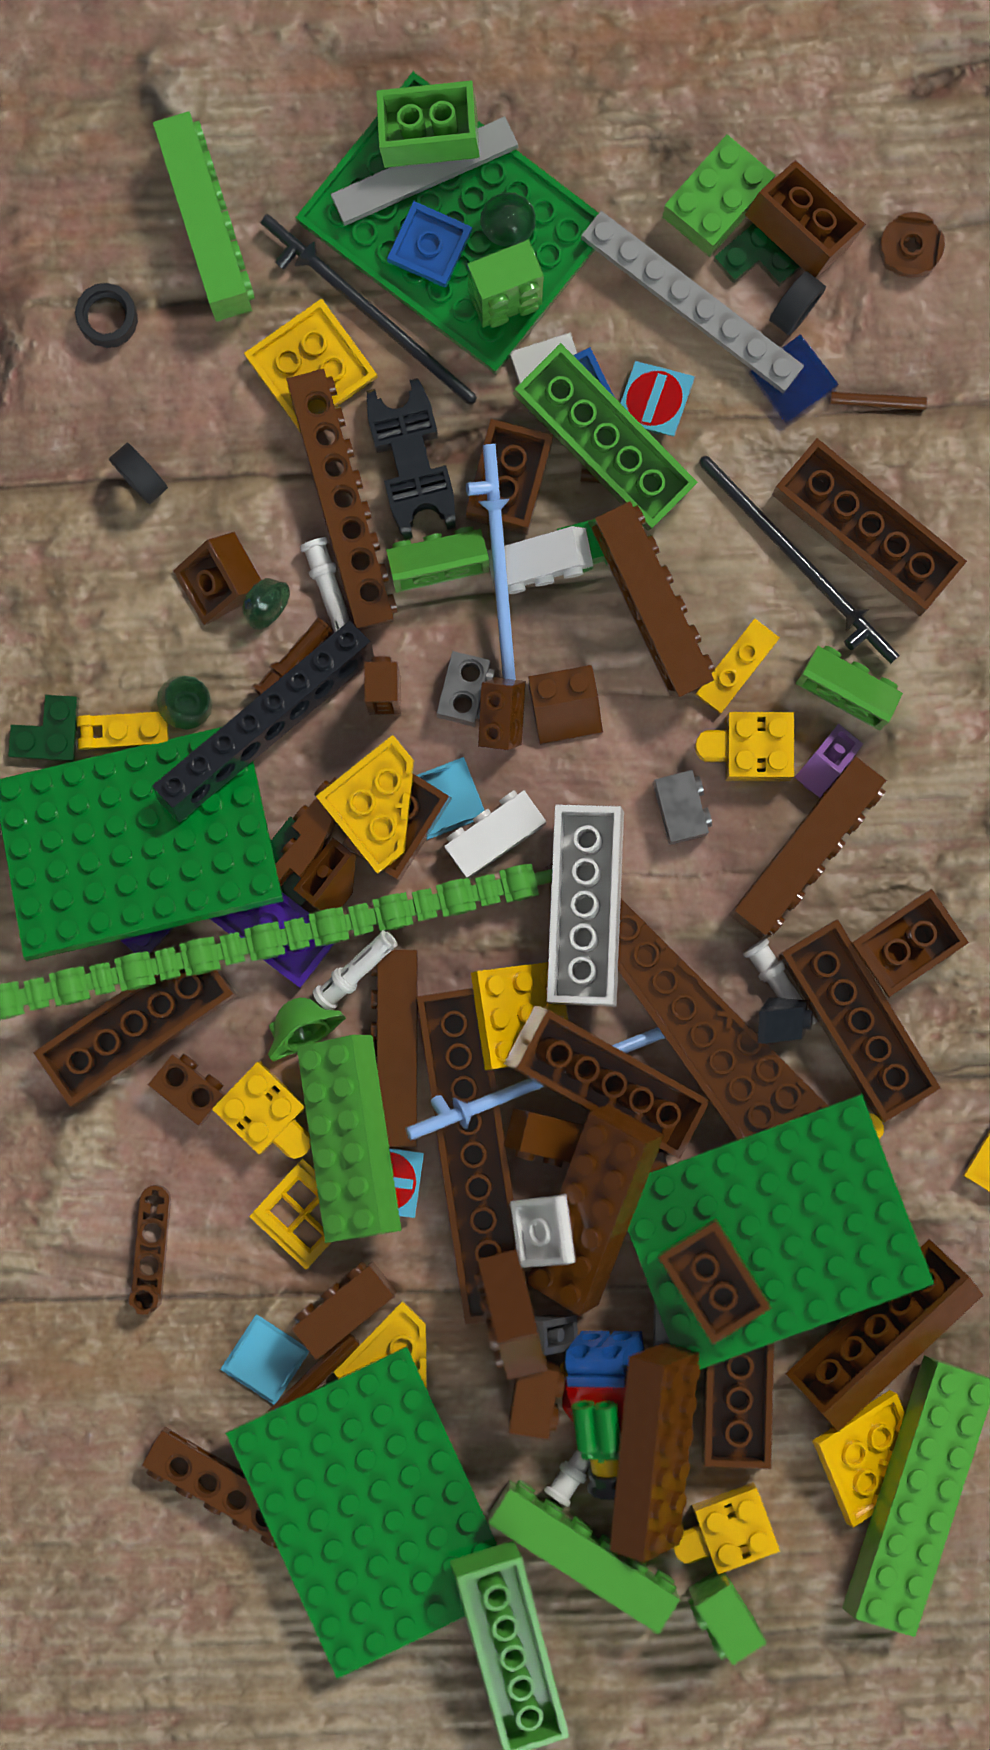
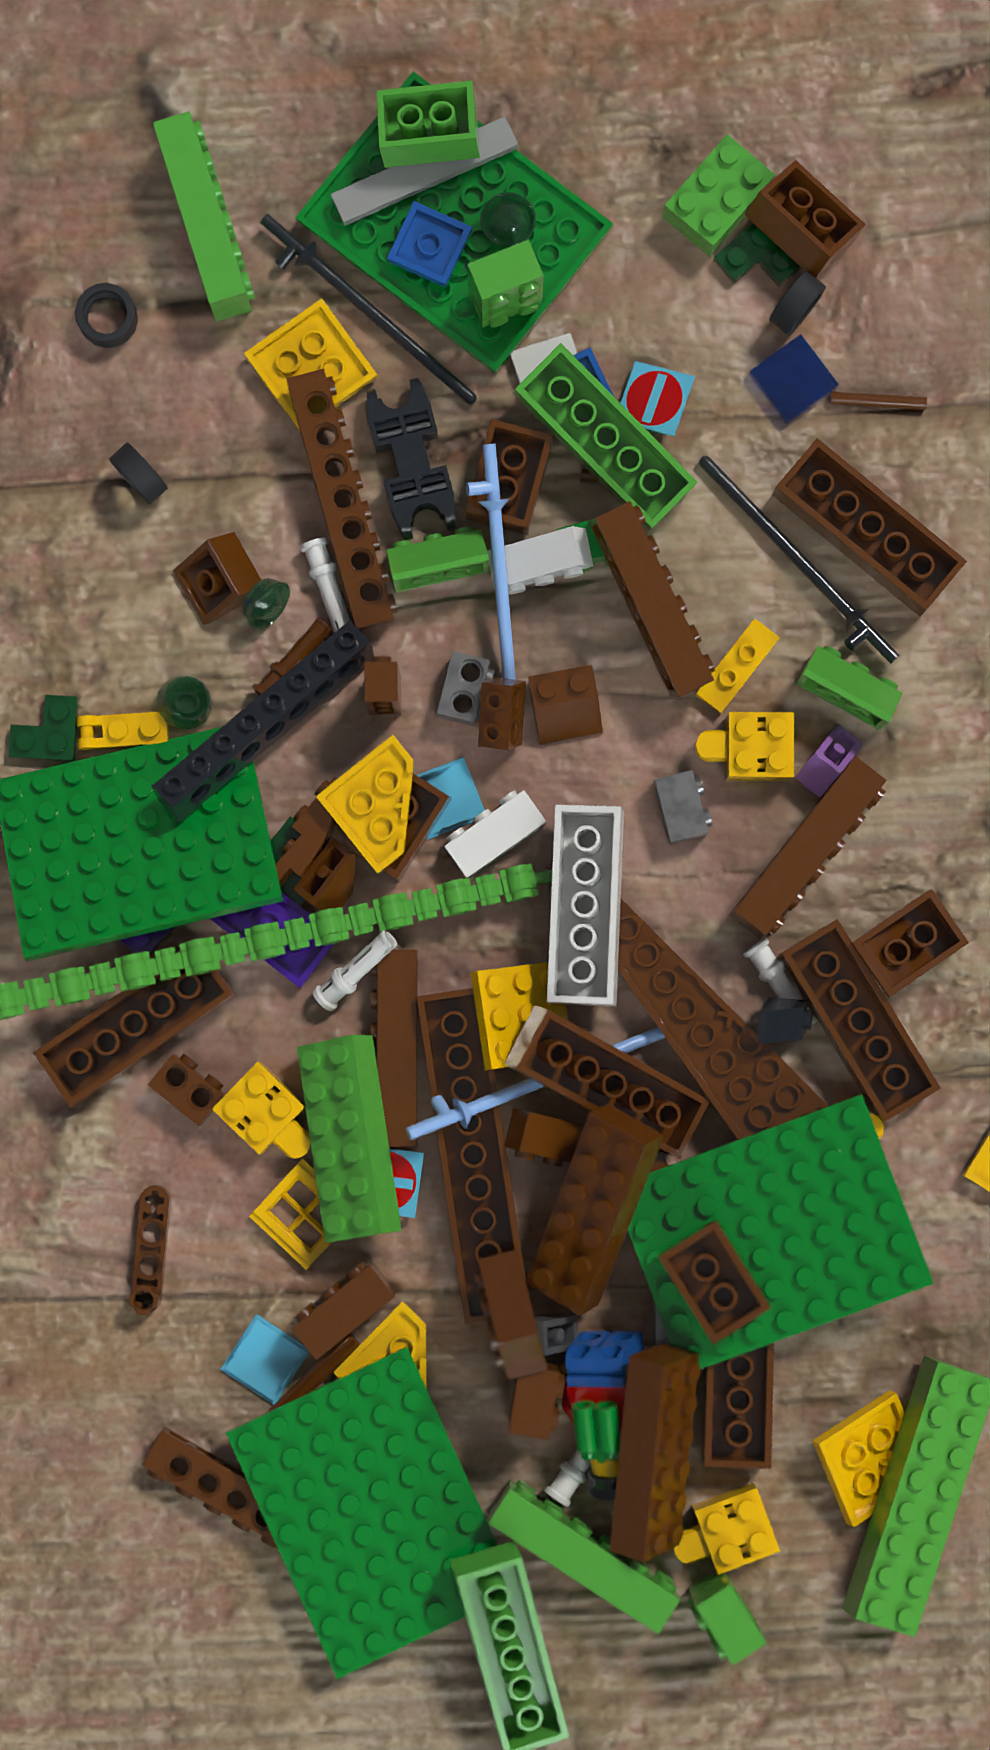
(300, 1024): bright green hat -> none
(542, 1231): white tile -> none
(692, 302): light grey plate -> none
(882, 1341): reddish brown brick -> none
(926, 234): reddish brown plate -> none

